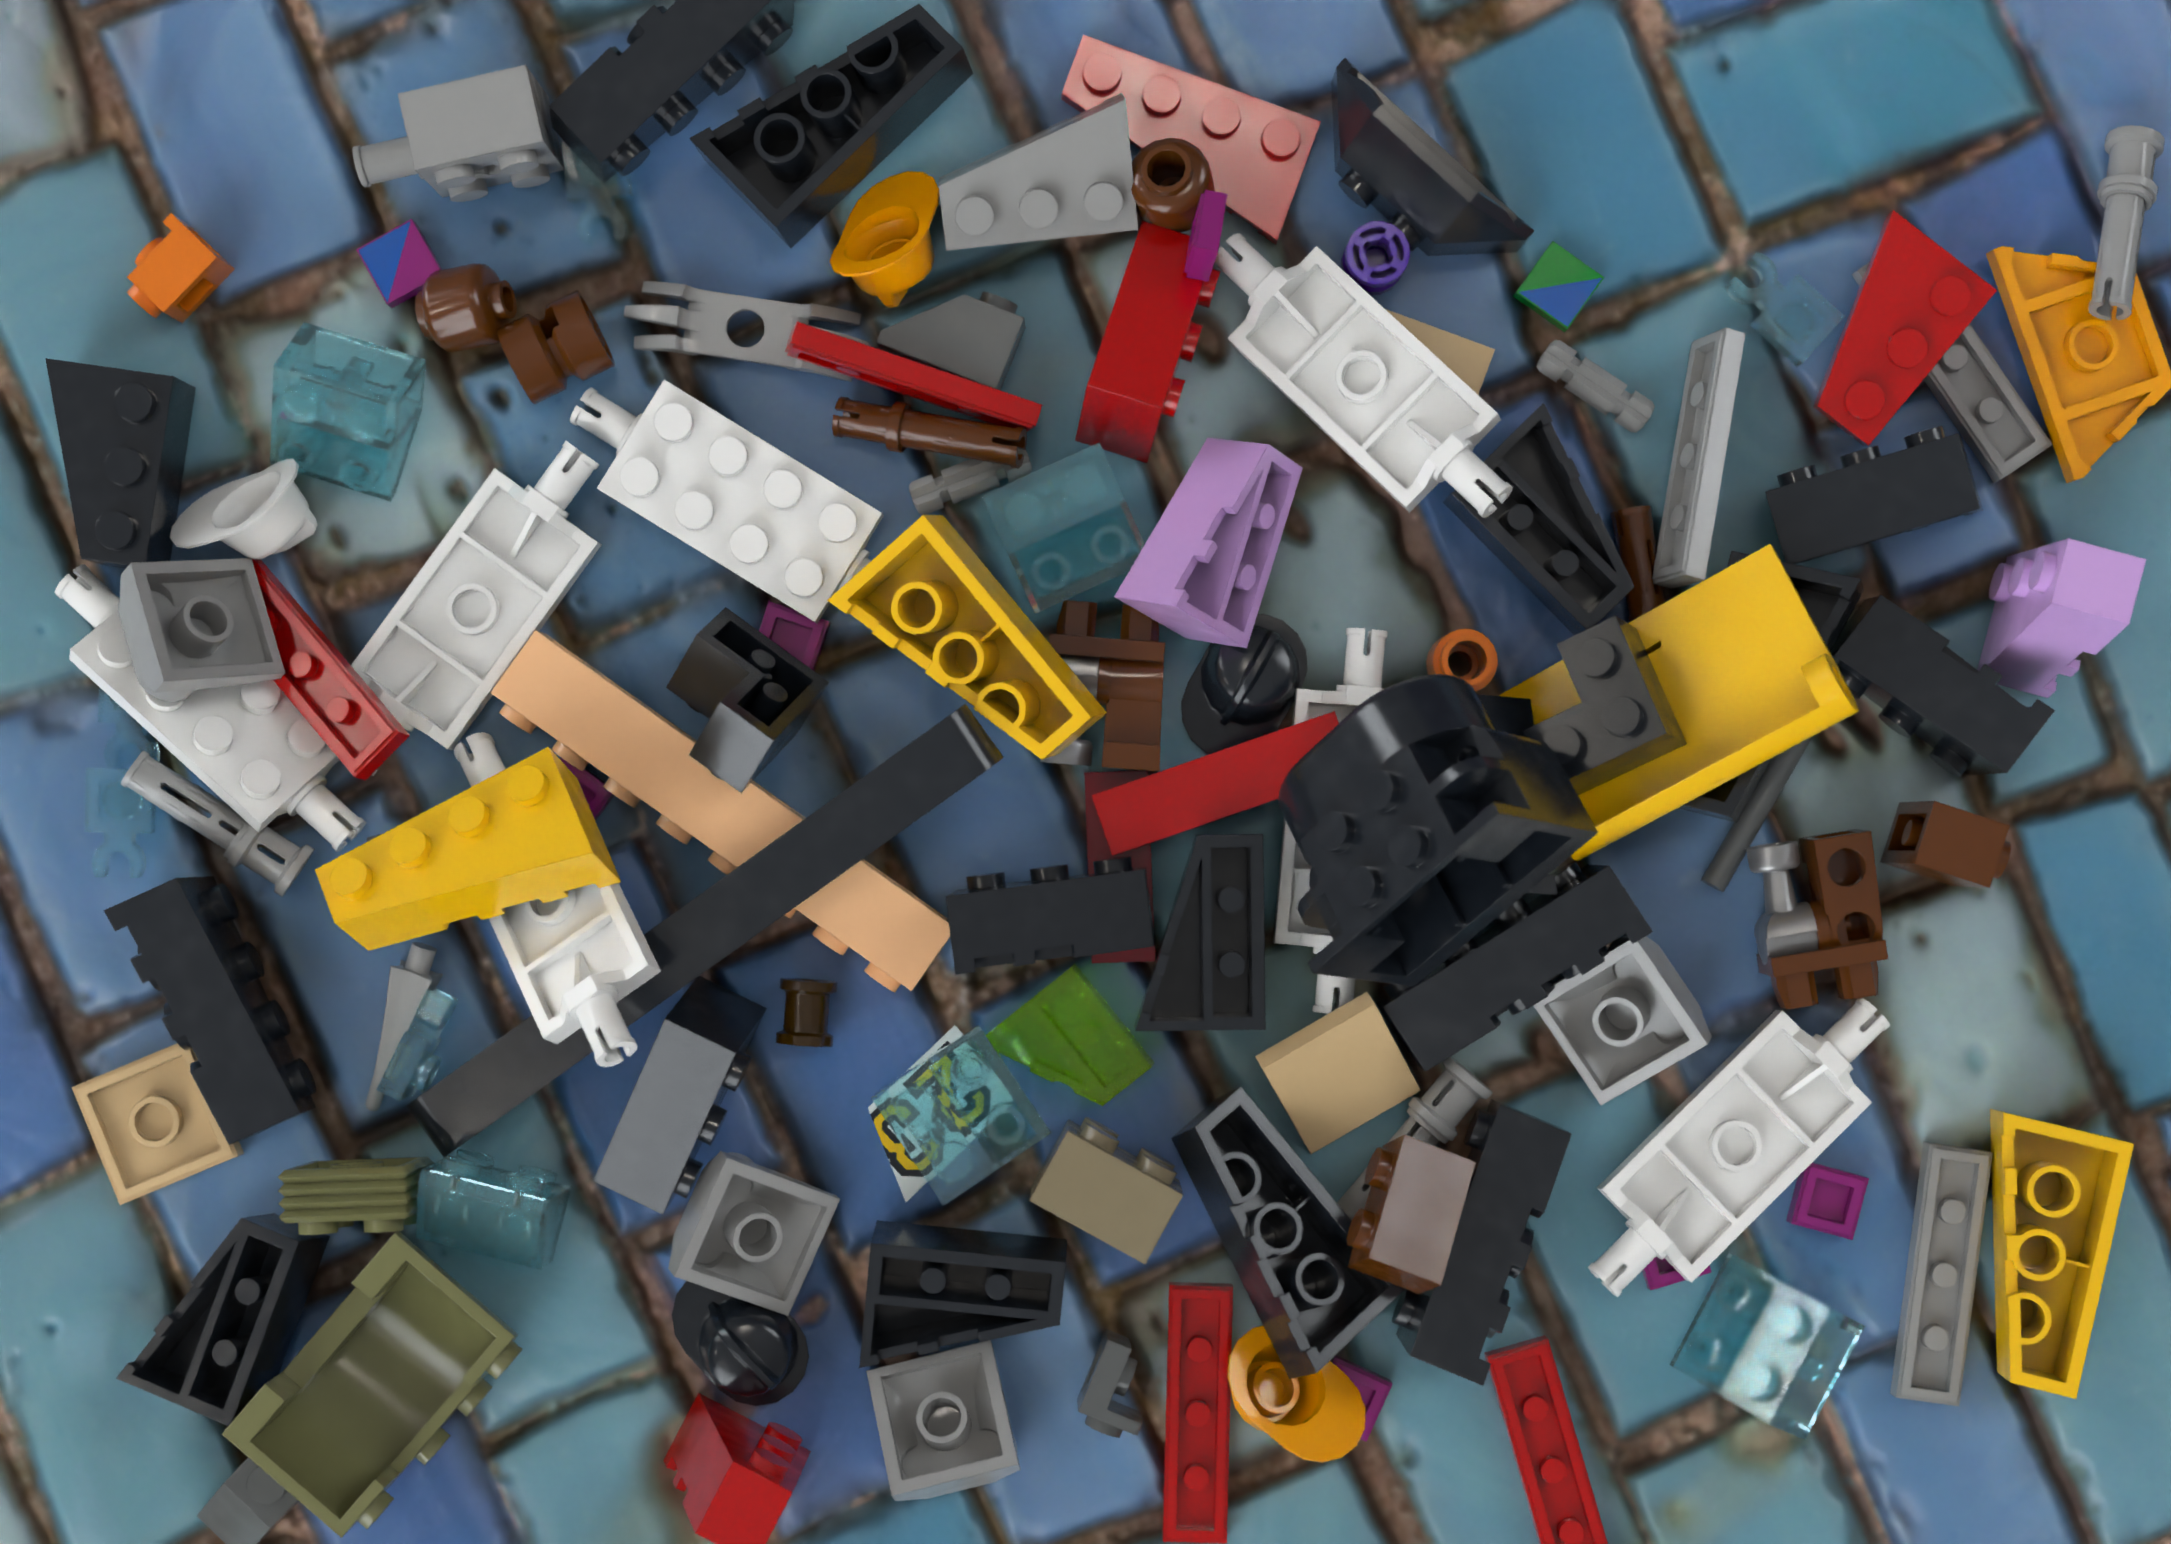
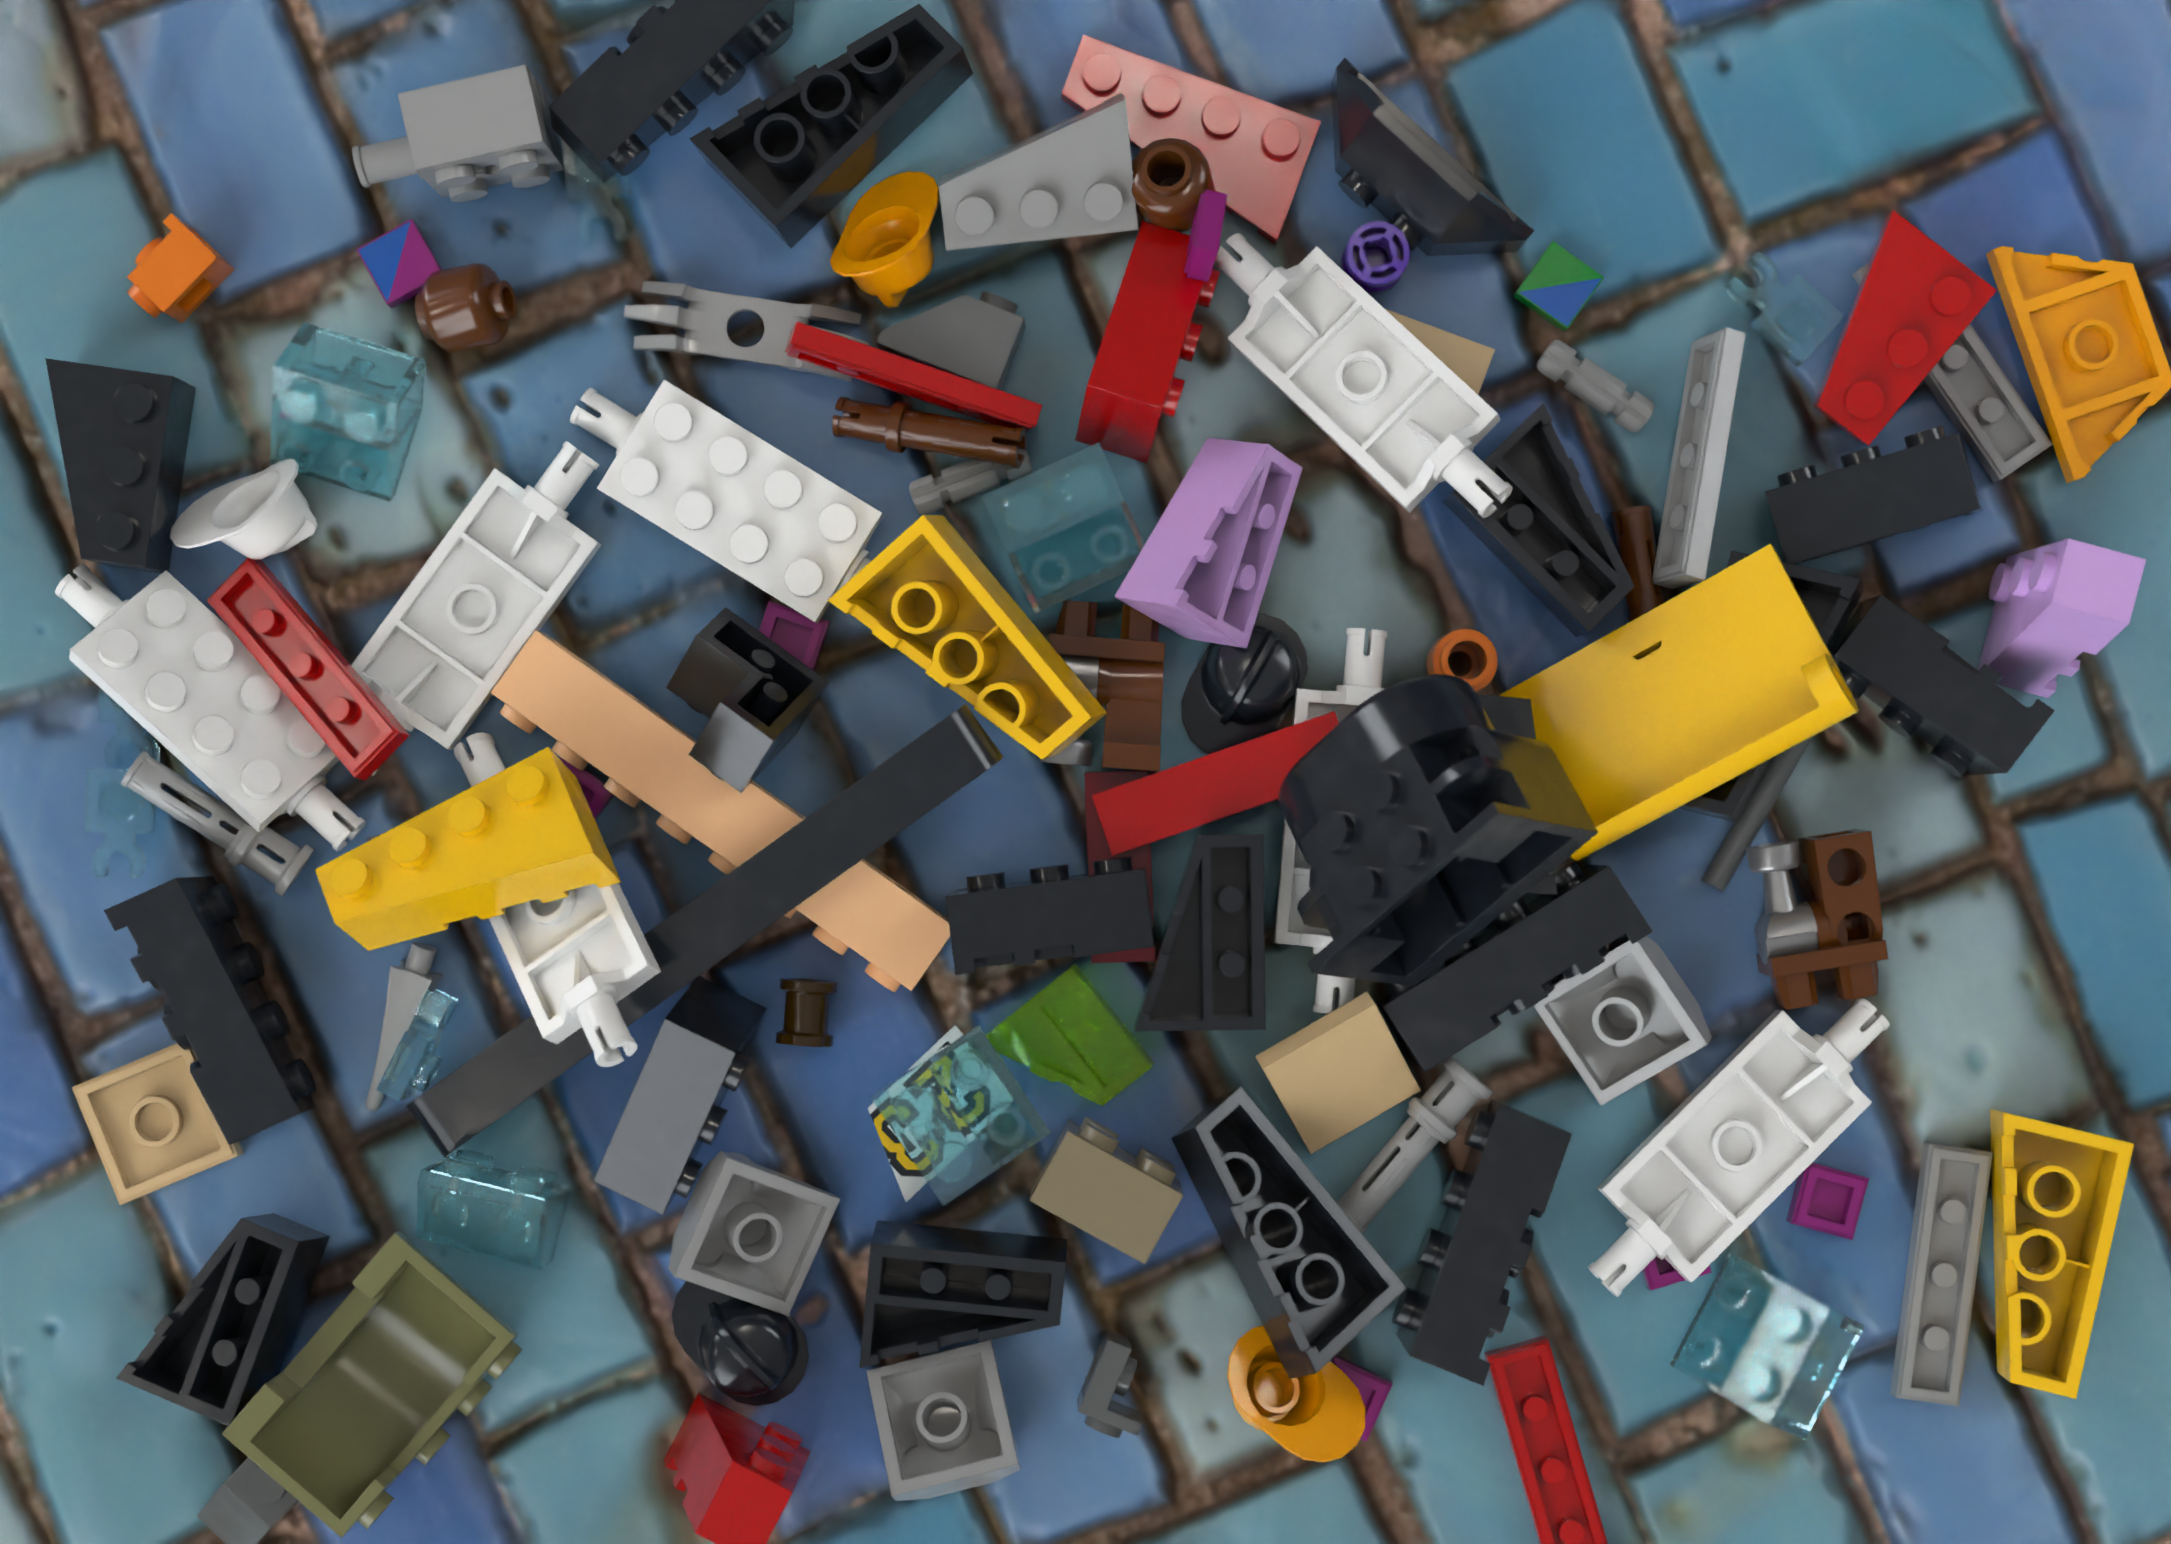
(196, 626): light grey slope -> none
(338, 1192): olive brick -> none
(555, 347): reddish brown wheel -> none
(1197, 1412): red tile -> none
(1409, 1213): brick -> none
(1621, 712): black brick -> none
(1947, 844): reddish brown brick -> none
(2126, 197): light grey pin -> none

